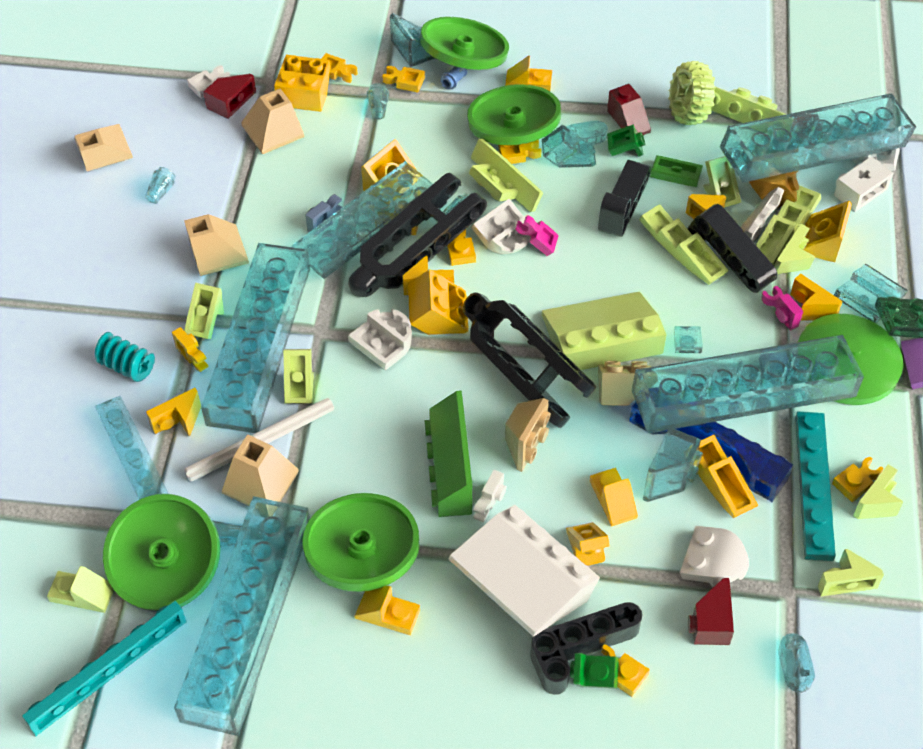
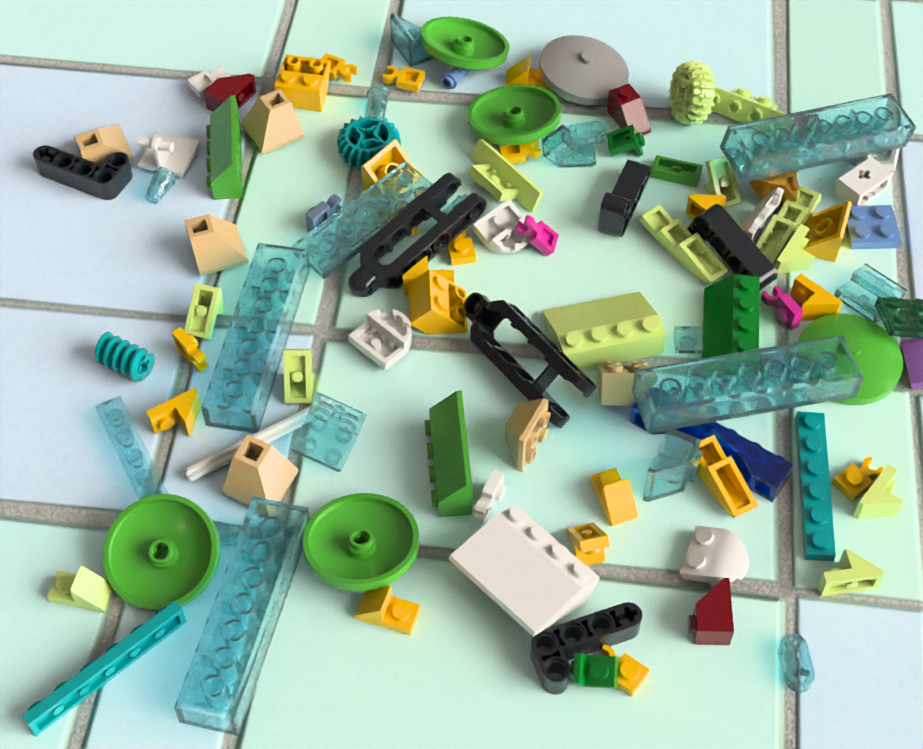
(98, 180): none -> black beam
(168, 152): none -> white plate
(225, 152): none -> bright green slope
(329, 432): none -> clear light blue bracket
(368, 139): none -> teal gear
(582, 69): none -> light grey dish
(731, 316): none -> green slope
(872, 227): none -> medium blue plate

